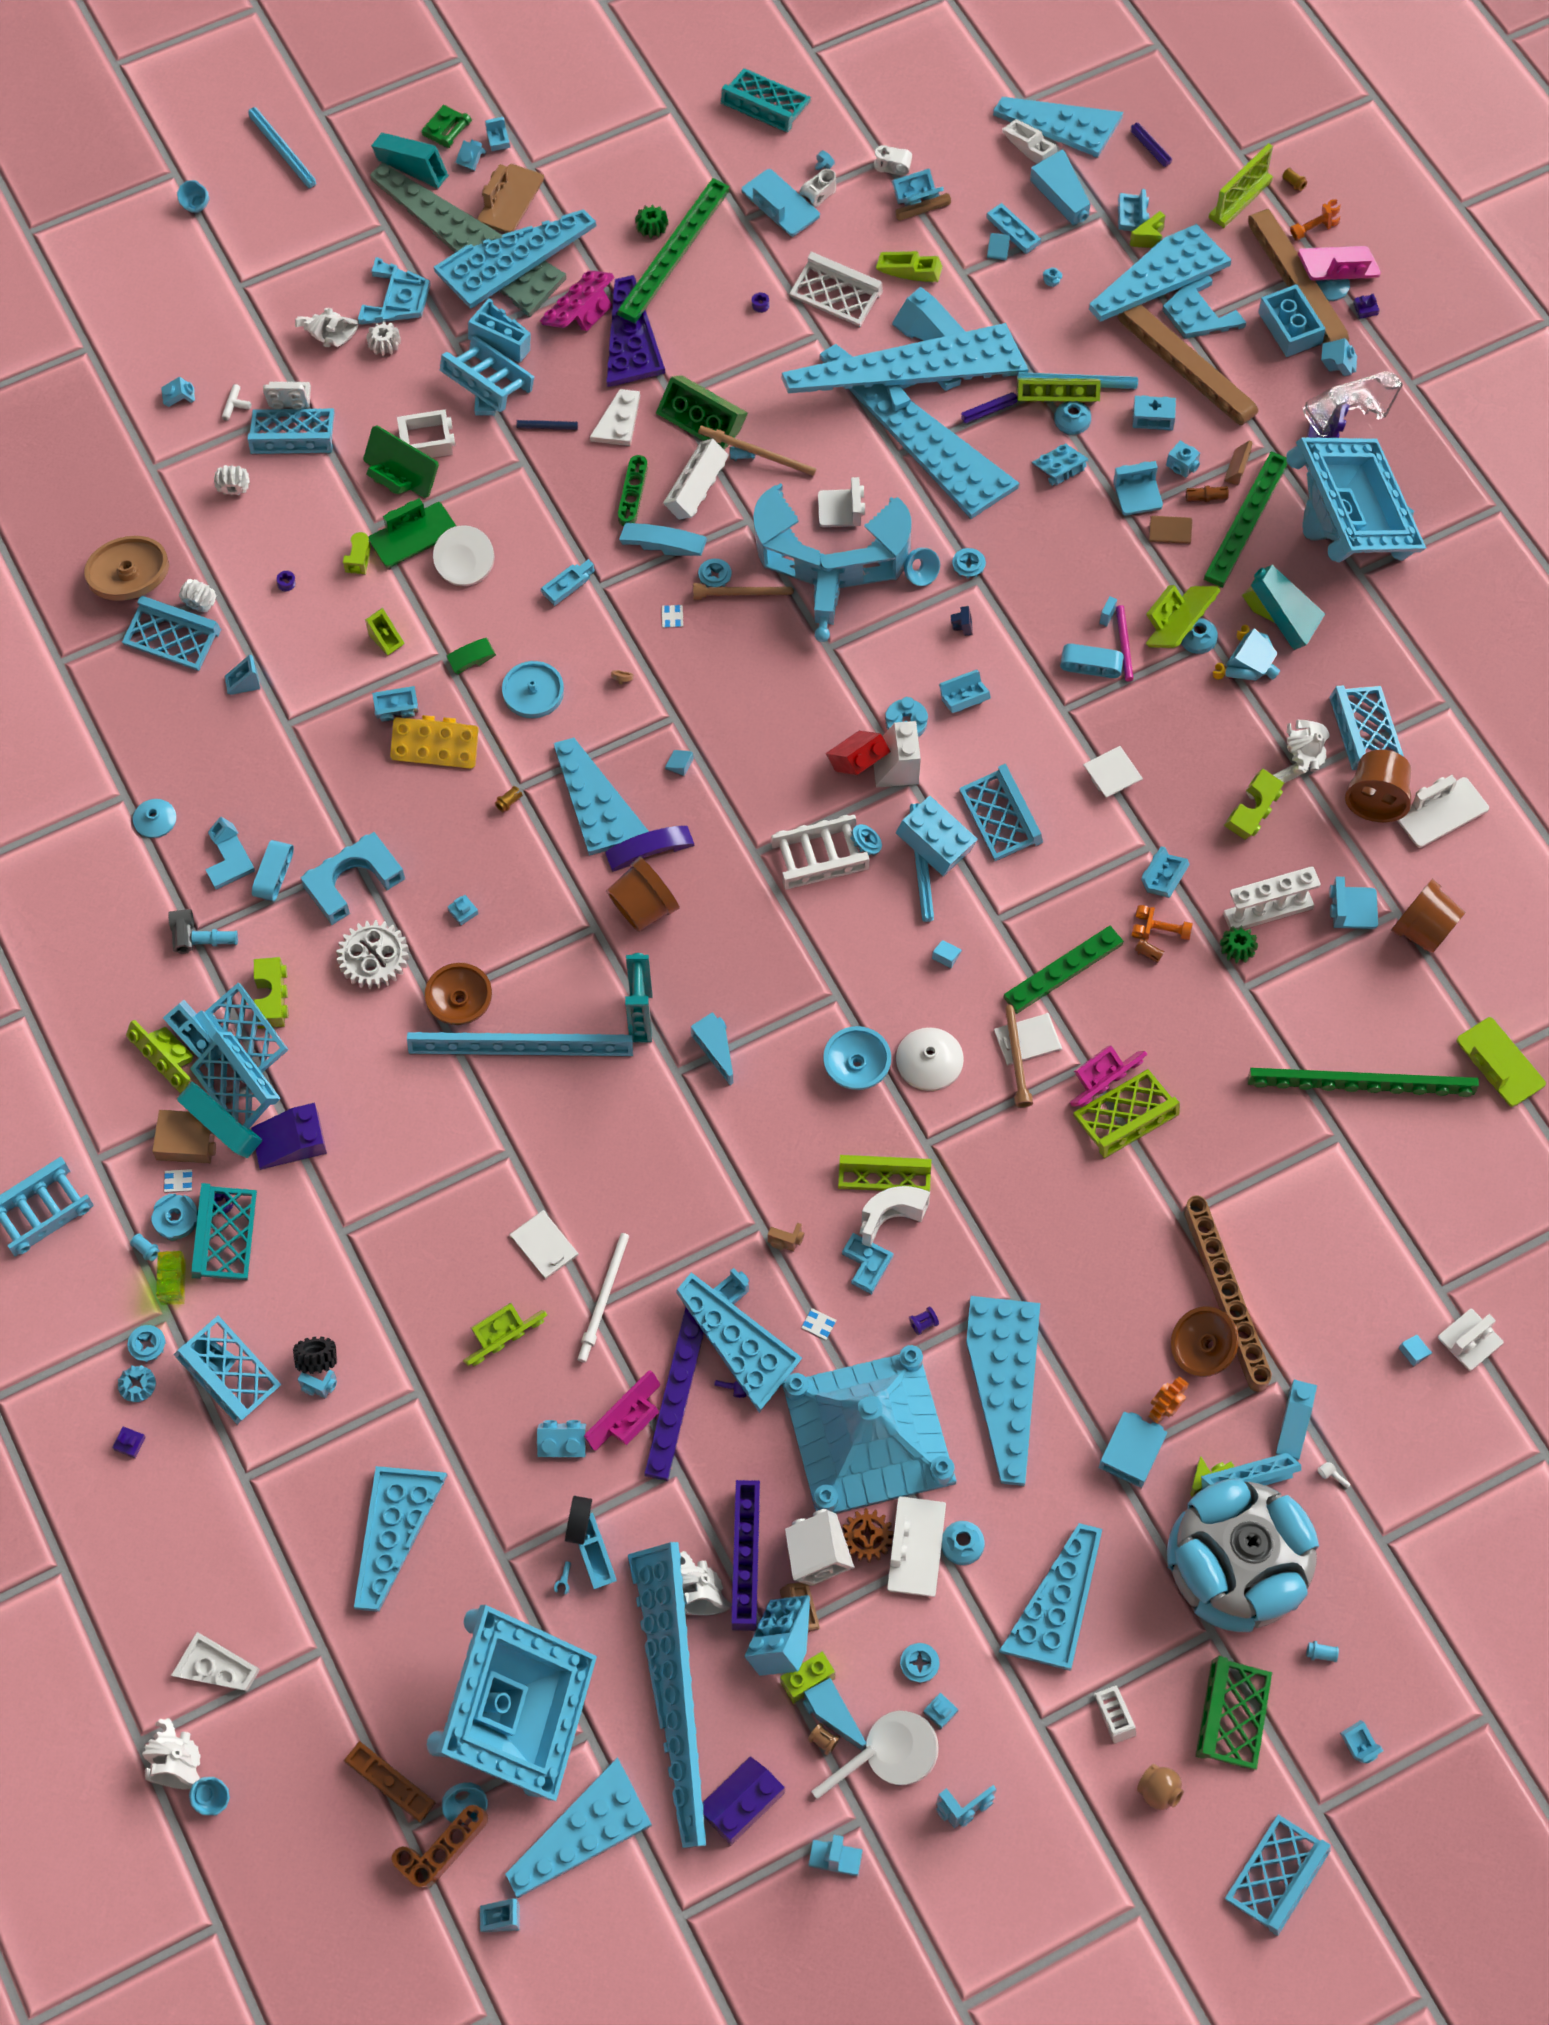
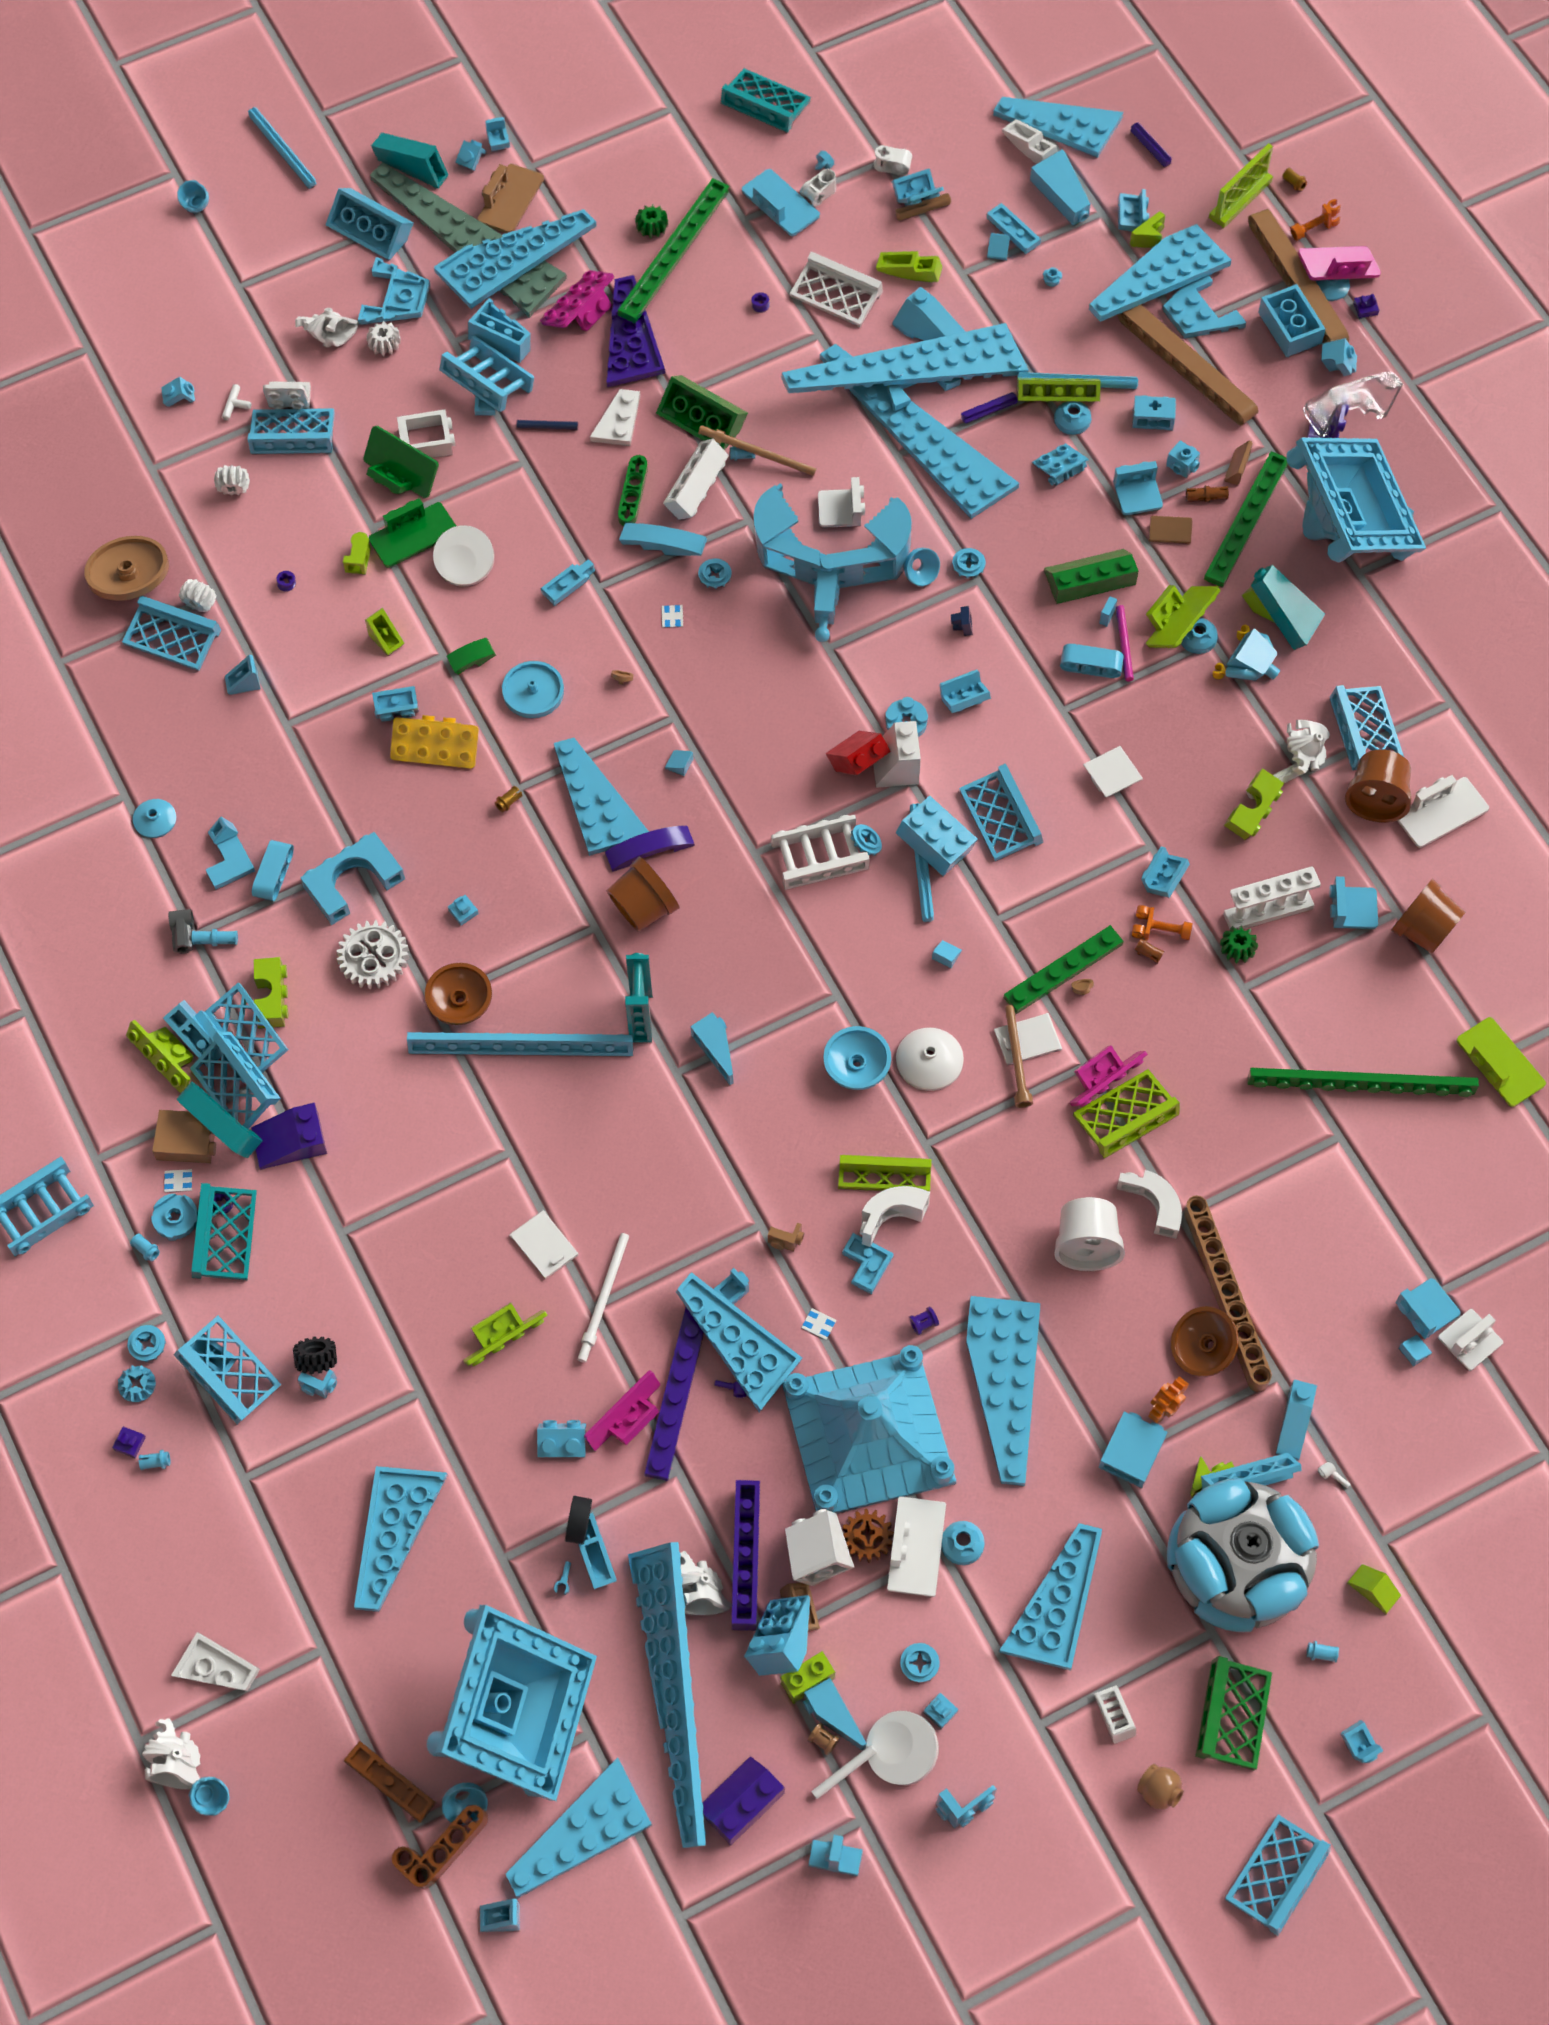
(155, 1460): none -> medium azure pin
(171, 1277): clear neon green brick -> none
(368, 223): none -> medium azure slope
(442, 122): green plate -> none
(701, 591): medium nougat piece -> none
(1082, 986): none -> medium nougat piece
(1089, 1235): none -> white piece
(1092, 575): none -> green slope
(1161, 1195): none -> white arch
(1375, 1587): none -> lime slope
(1427, 1307): none -> medium azure bracket

